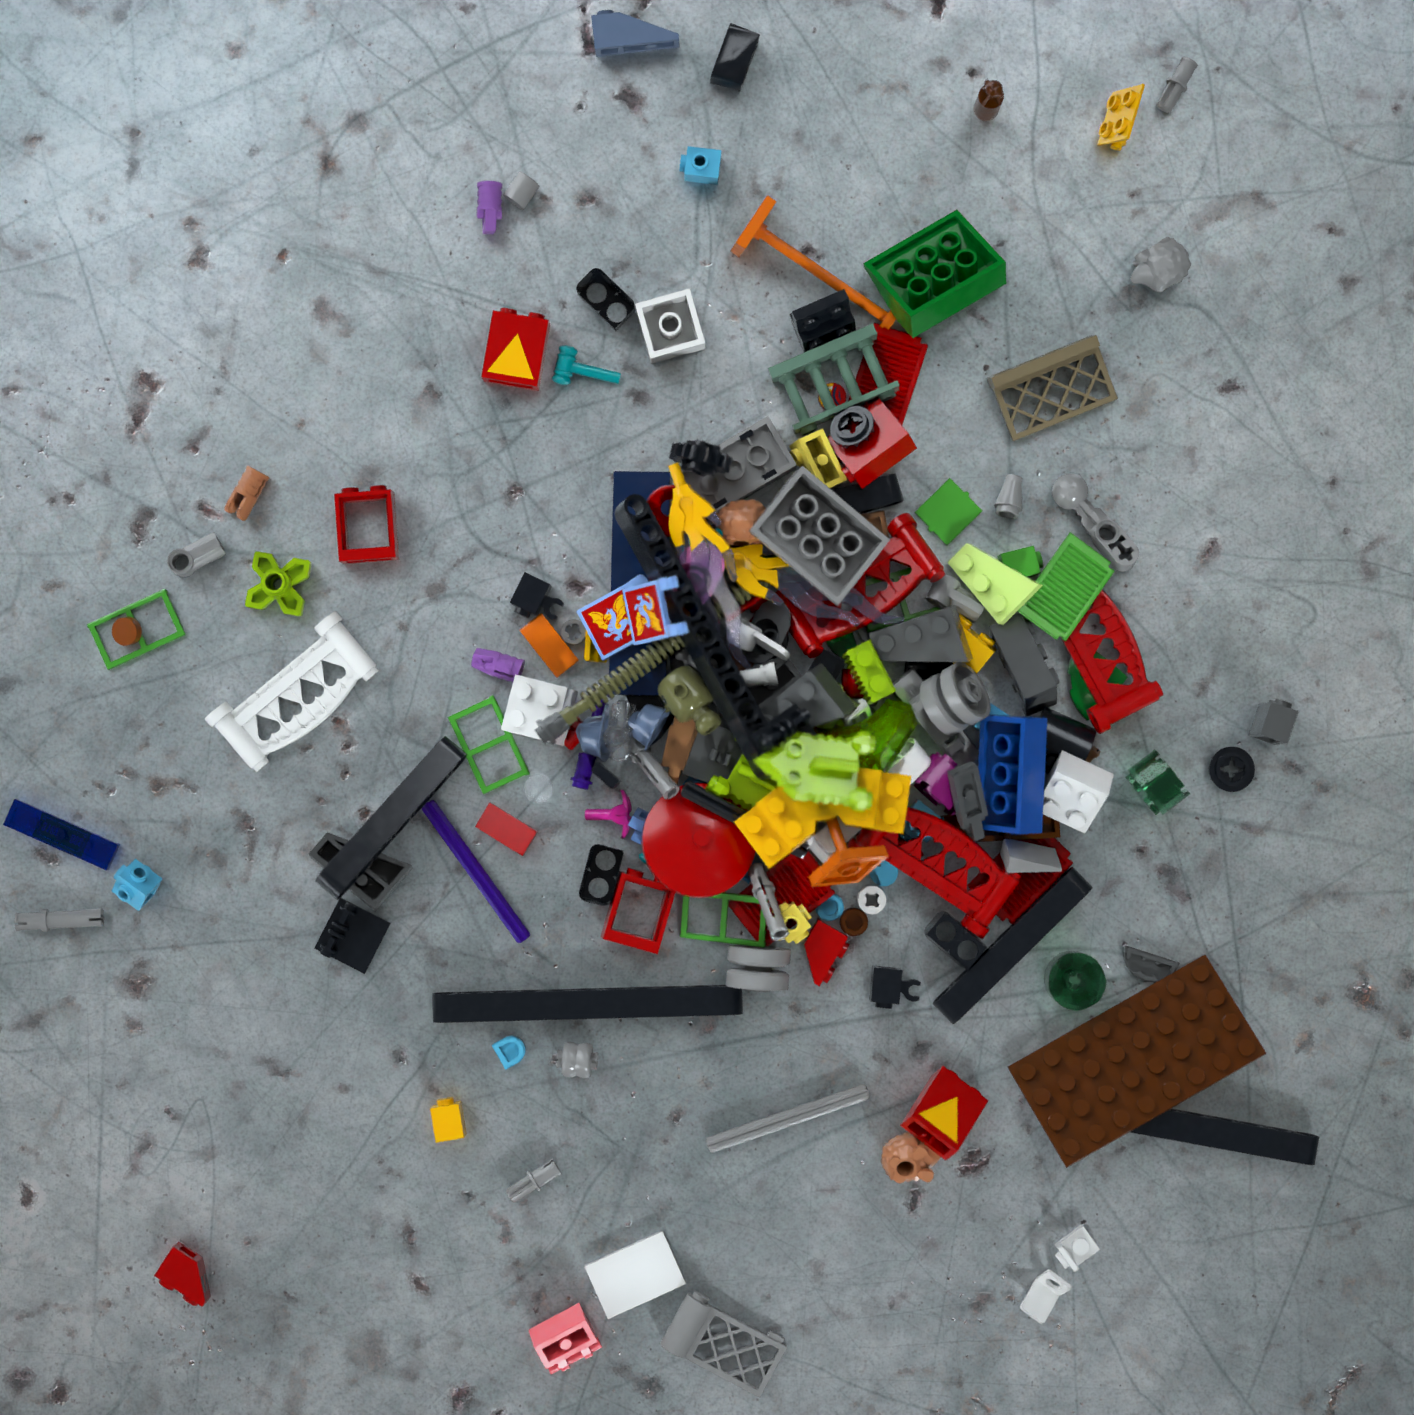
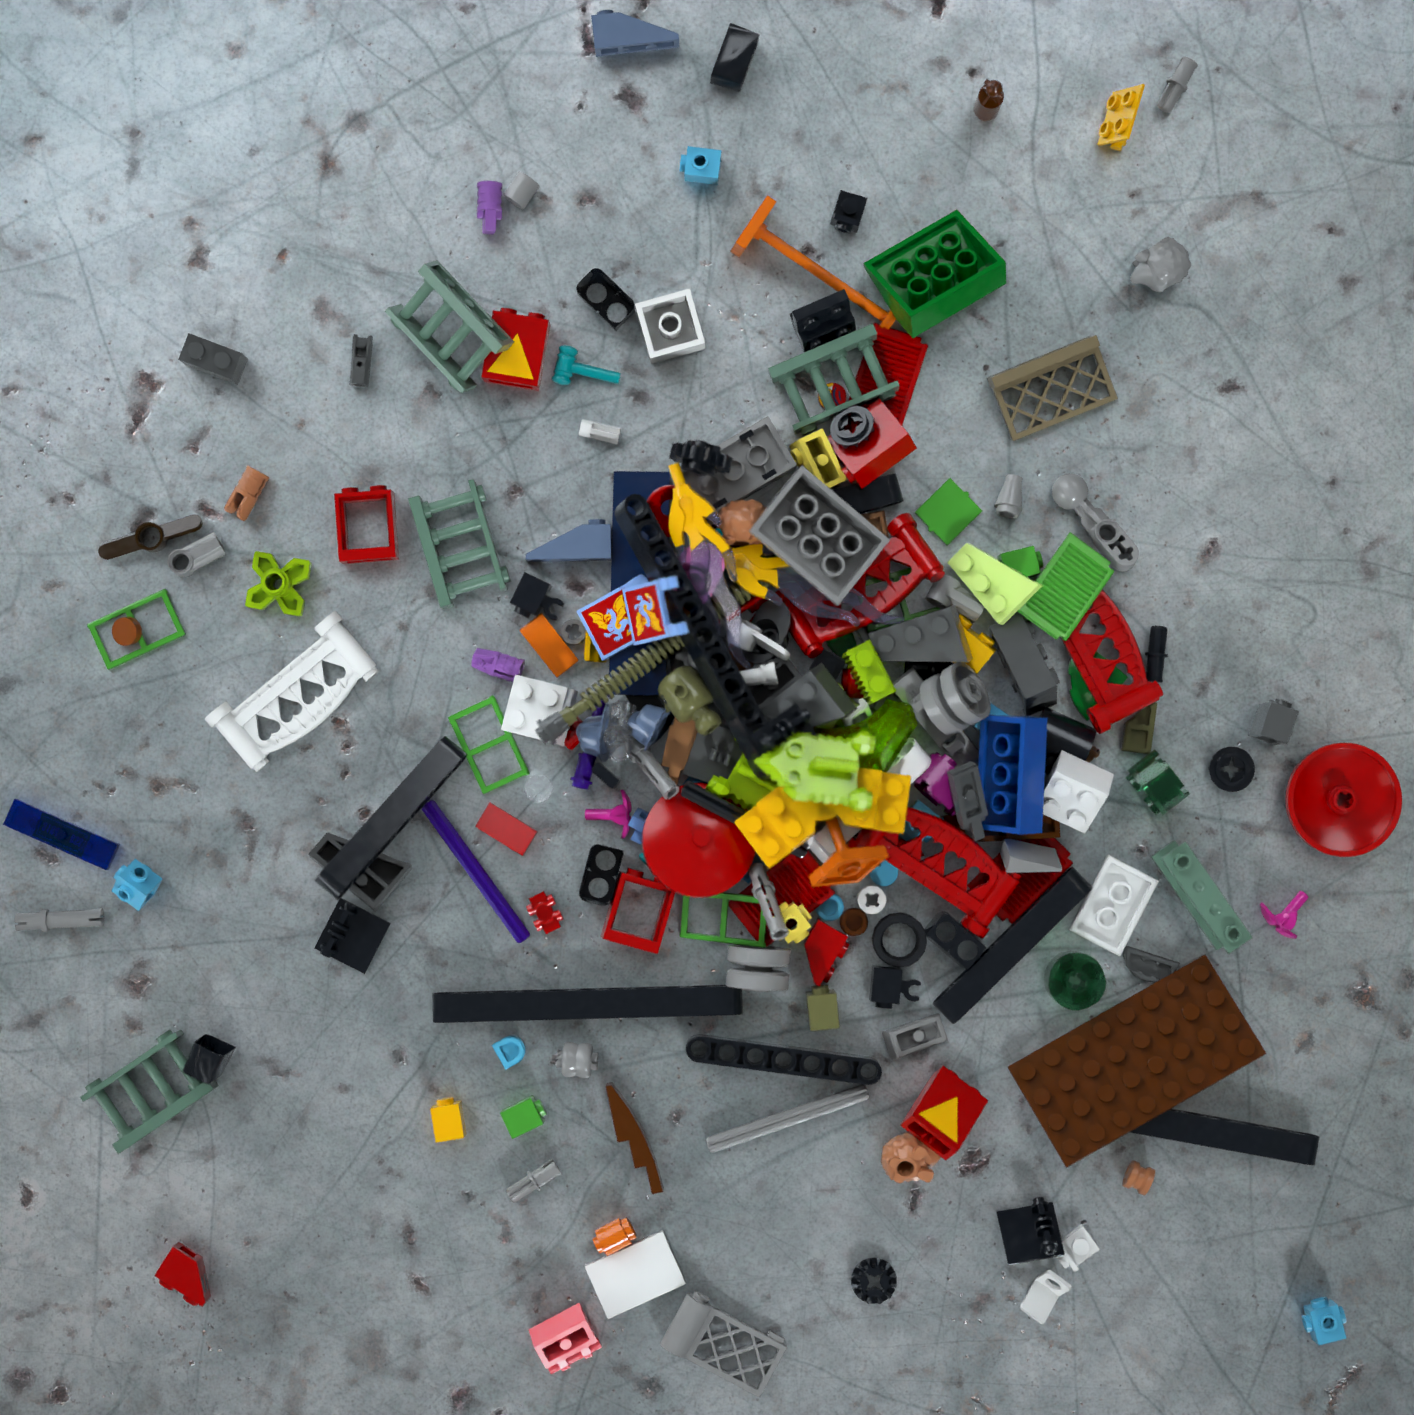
(134, 541): none -> dark brown piece
(150, 1118): none -> sand green fence
(208, 1058): none -> black piece
(213, 358): none -> dark grey brick
(361, 364): none -> dark grey bar
(432, 537): none -> sand green fence
(474, 319): none -> sand green fence
(523, 1116): none -> bright green brick
(547, 918): none -> red piece
(582, 543): none -> sand blue slope
(599, 431): none -> white piece
(614, 1236): none -> orange brick
(629, 1128): none -> reddish brown slope
(796, 1066): none -> black beam
(822, 1008): none -> olive brick
(848, 212): none -> black bracket
(874, 1267): none -> black gear
(914, 1036): none -> light grey slope
(917, 952): none -> black tyre
(1030, 1232): none -> black hinge
(1113, 905): none -> white tile
(1138, 1177): none -> nougat wheel
(1139, 731): none -> olive tile
(1156, 653): none -> black axle
(1201, 896): none -> sand green fence
(1287, 918): none -> dark pink plant
(1324, 1321): none -> medium azure brick
(1343, 799): none -> red dish

